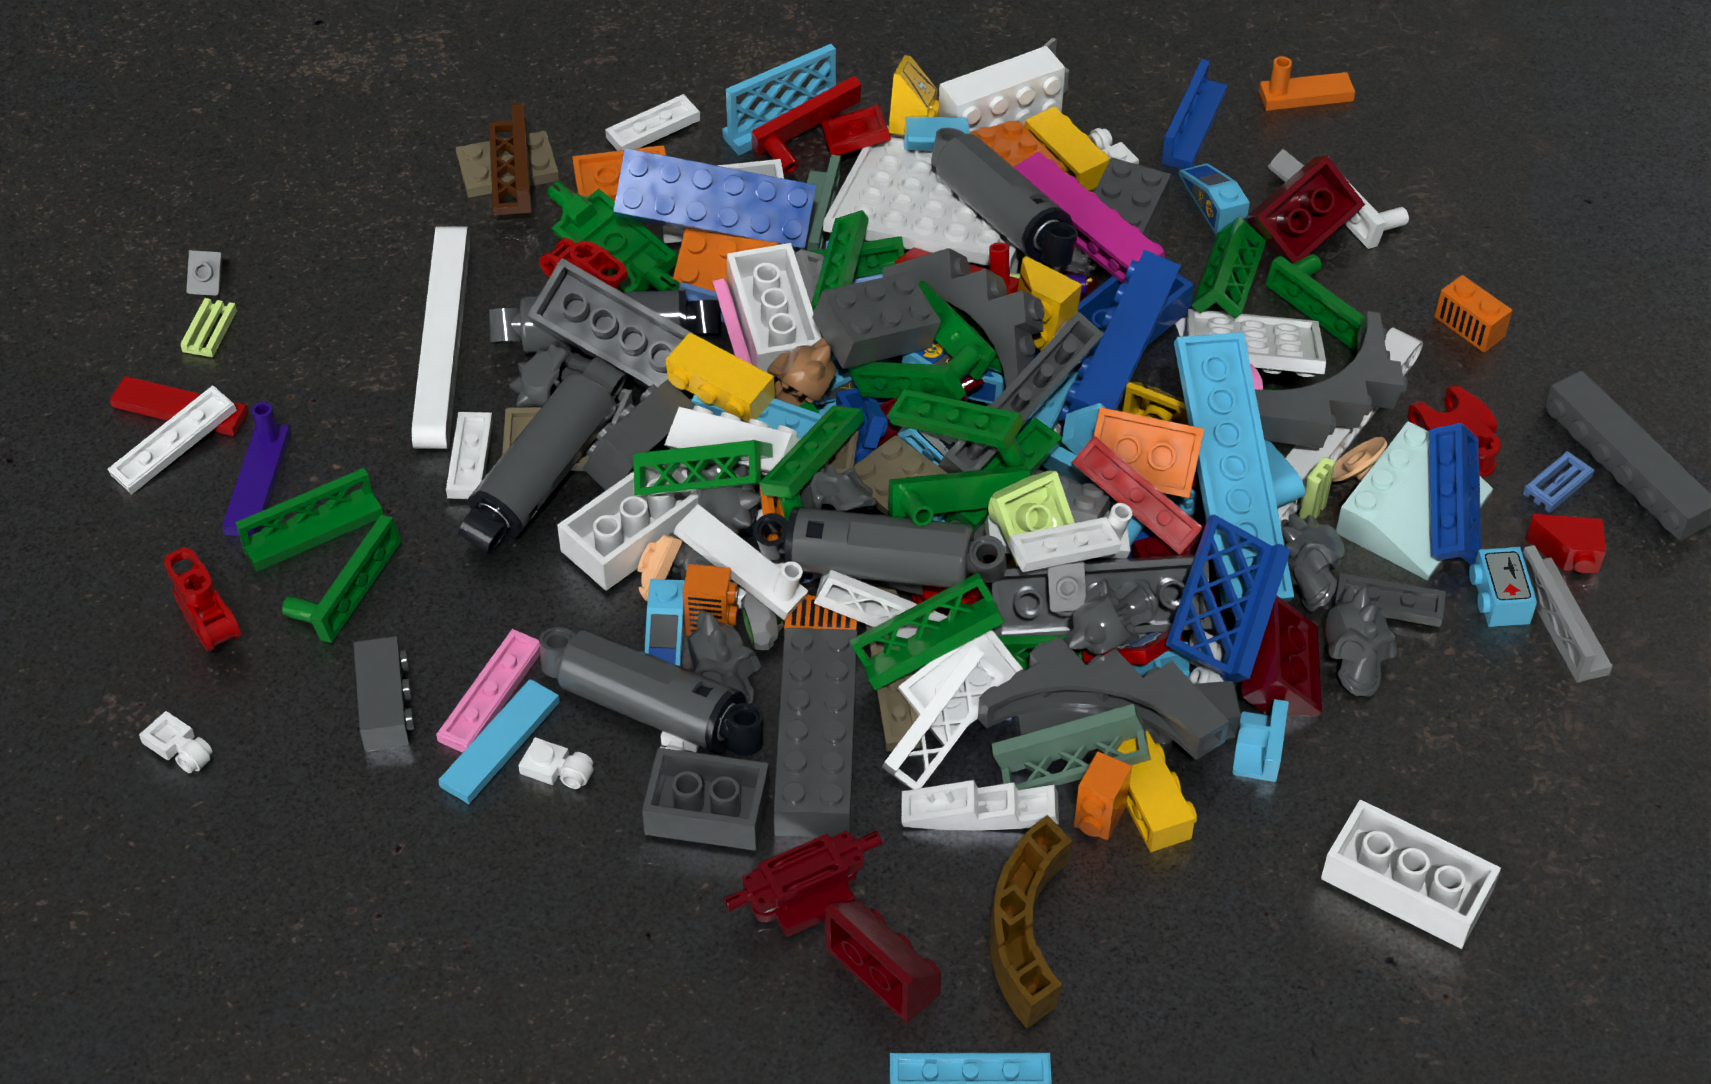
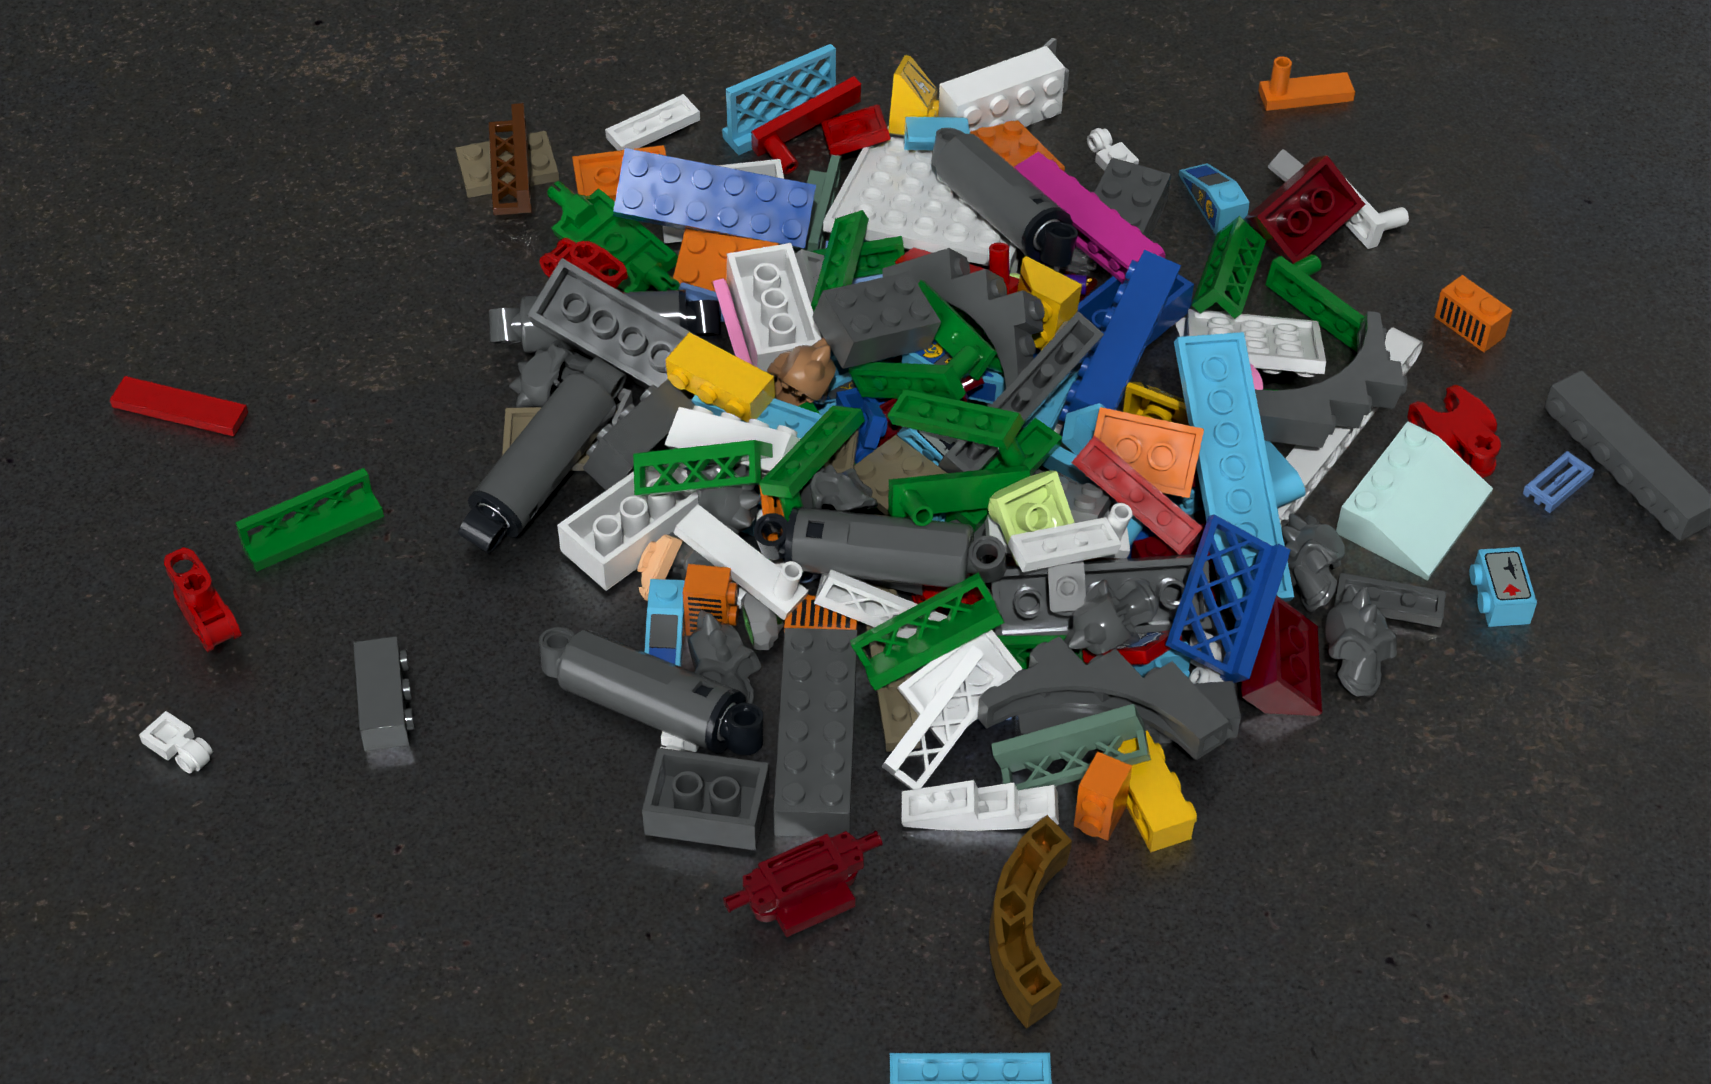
(172, 439): white tile -> none
(203, 326): yellowish green tile -> none
(204, 272): light grey bracket -> none
(258, 469): dark purple piece -> none
(350, 585): green piece -> none
(441, 338): white beam -> none
(469, 453): white plate -> none
(490, 690): bright pink tile -> none
(499, 741): medium azure tile -> none
(548, 761): white plate -> none
(881, 958): dark red slope -> none
(1069, 146): yellow brick -> none
(1193, 119): blue fence -> none
(1261, 743): medium azure panel -> none
(1317, 488): yellowish green tile -> none
(1359, 460): light nougat dish -> none
(1410, 873): white brick -> none
(1455, 493): blue fence -> none
(1565, 619): light grey fence -> none
(1571, 541): red slope -> none

